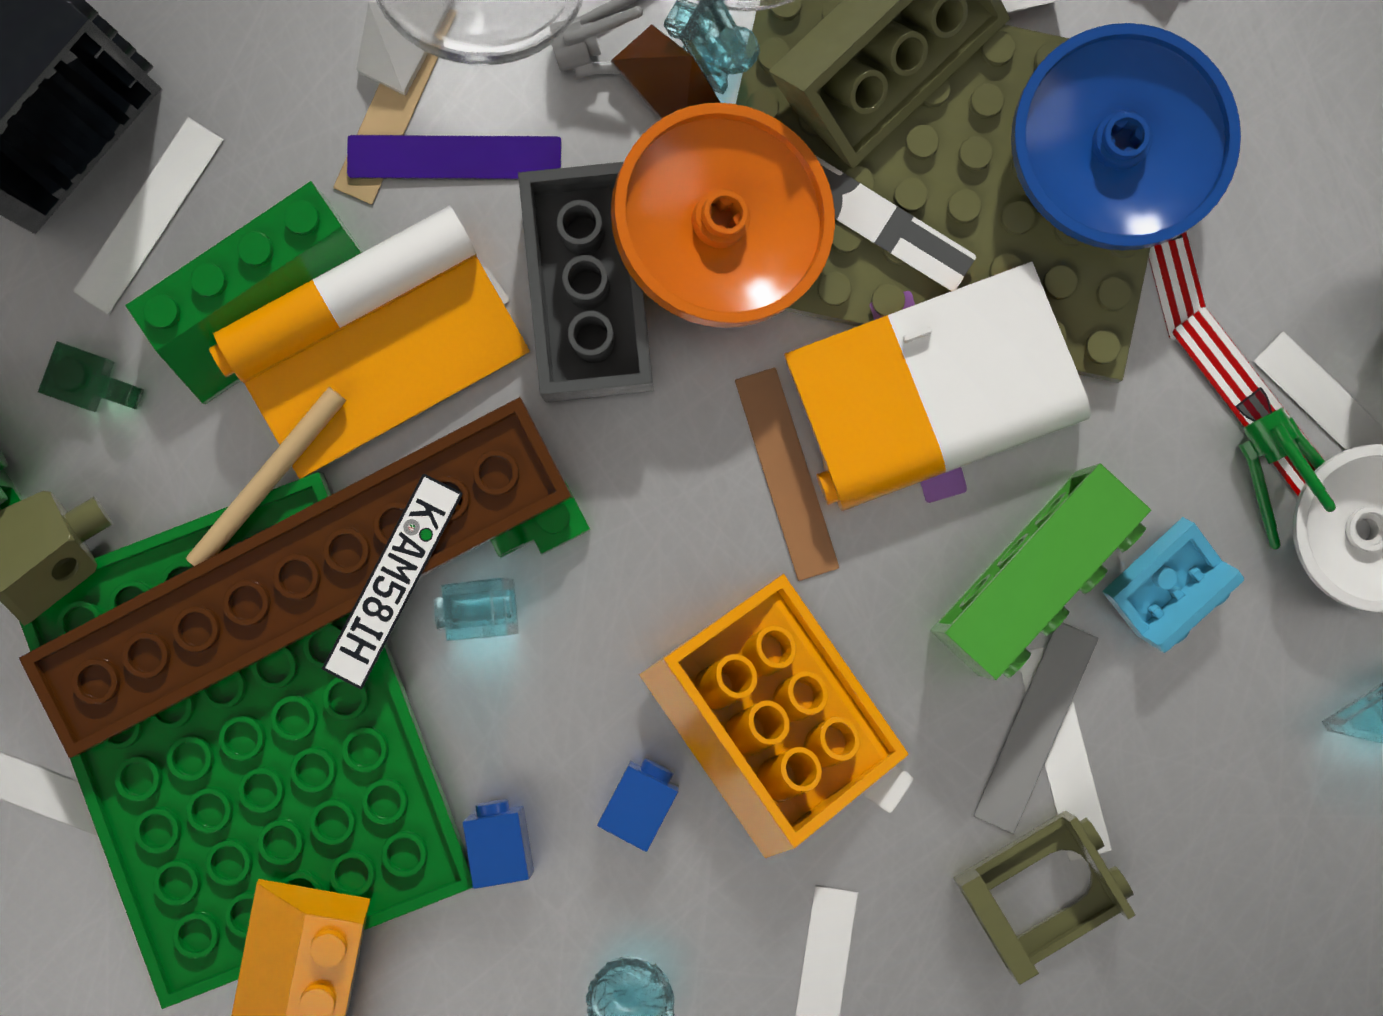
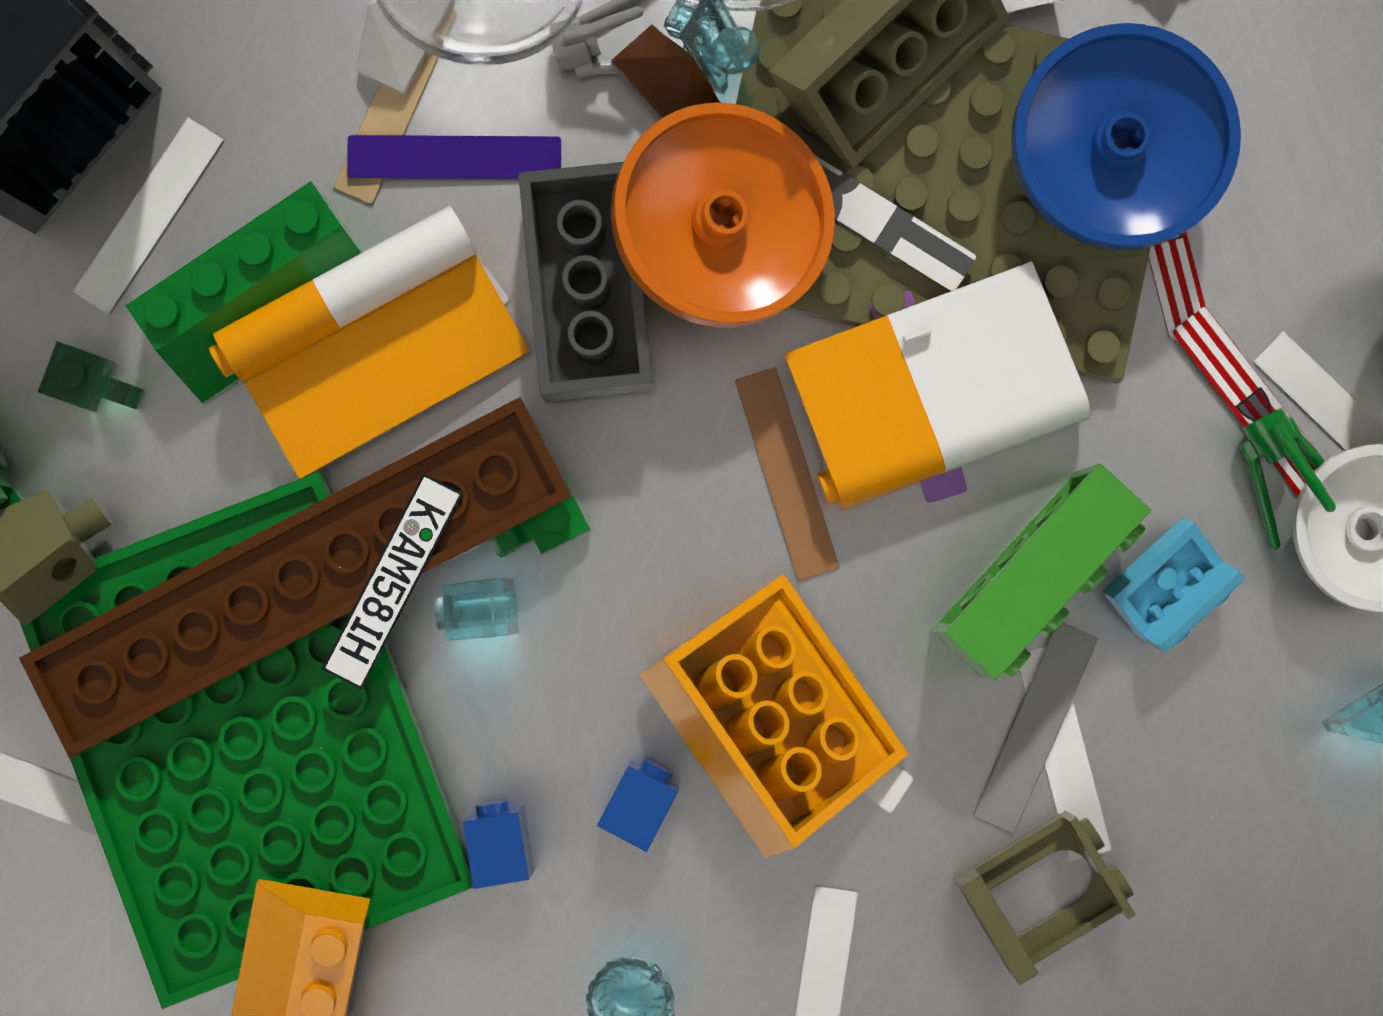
(267, 477): tan bar -> none

